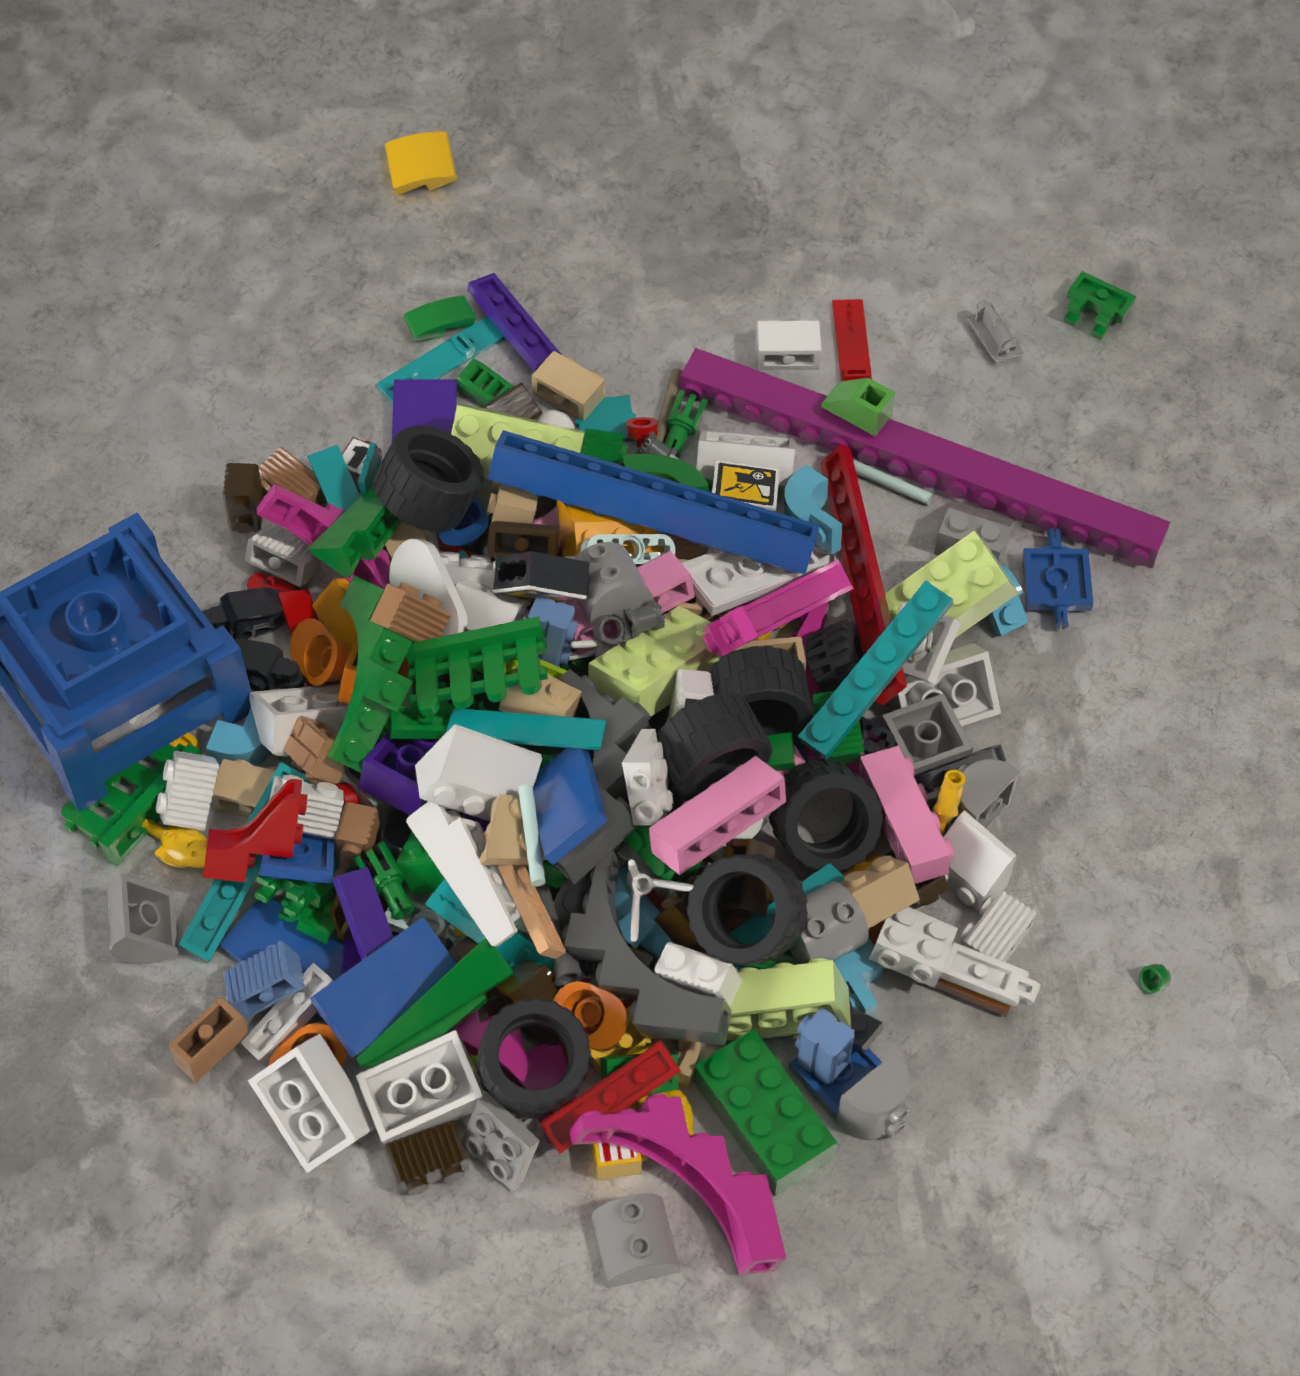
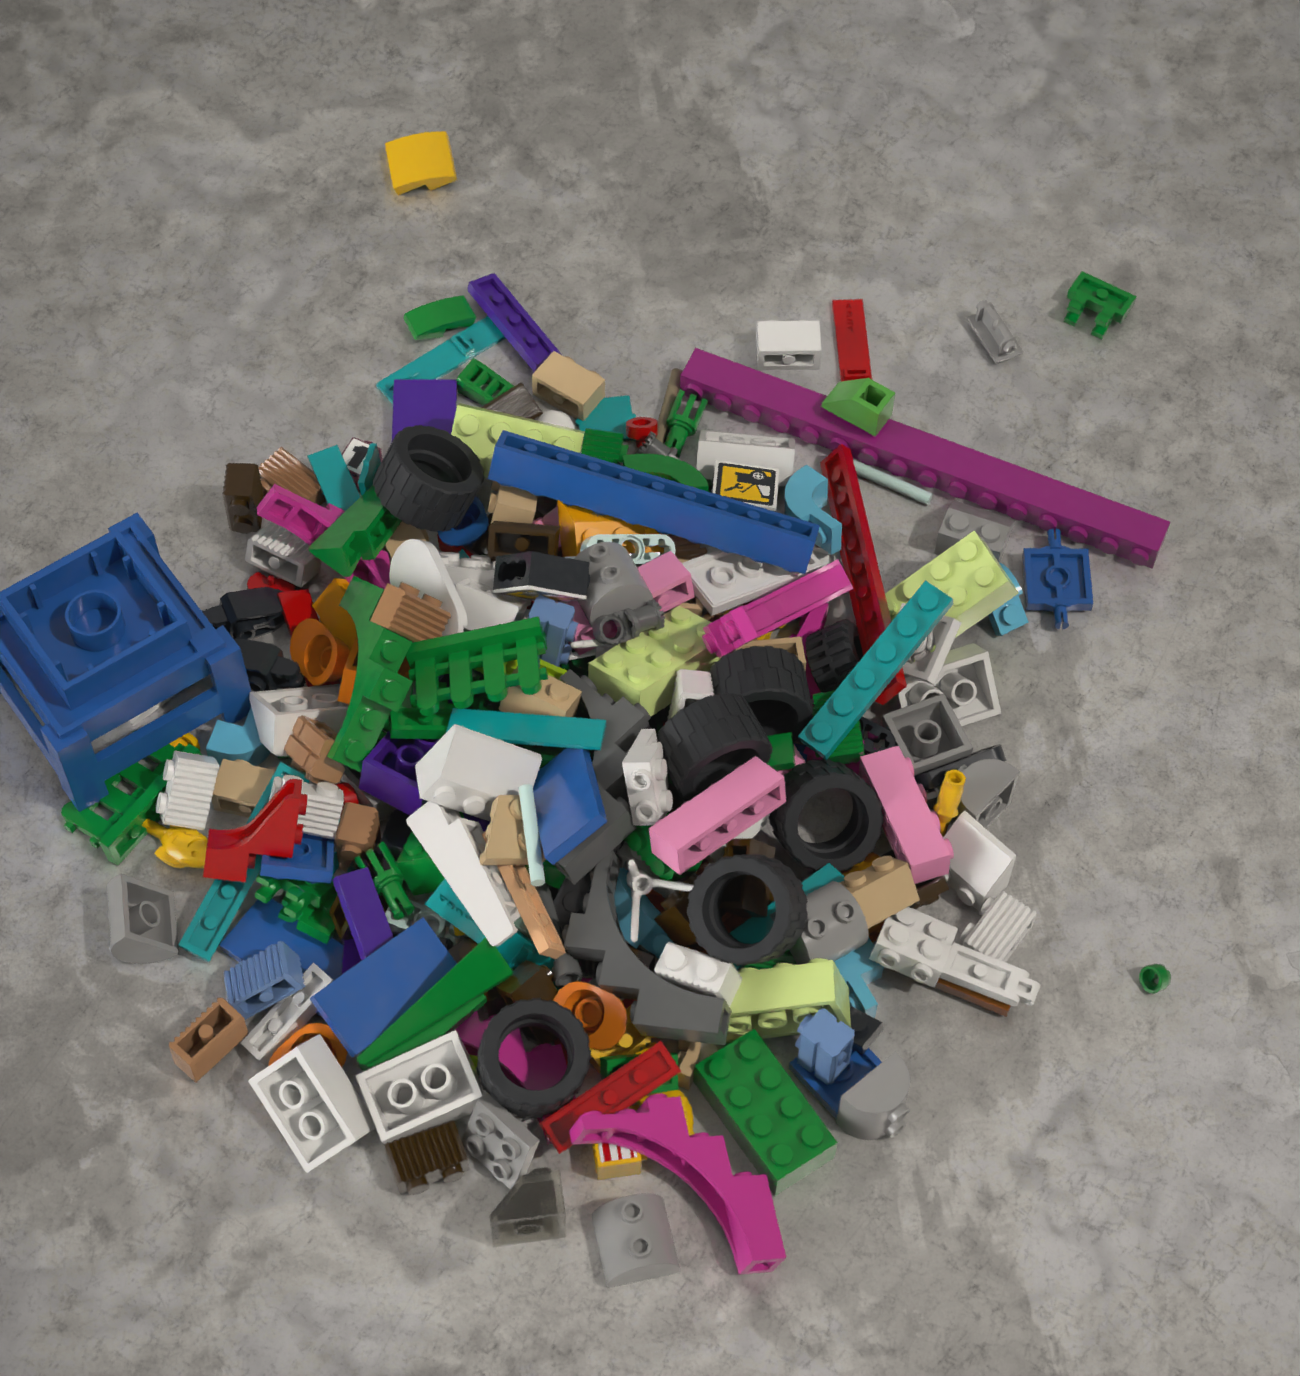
(530, 1210): none -> clear smoke slope

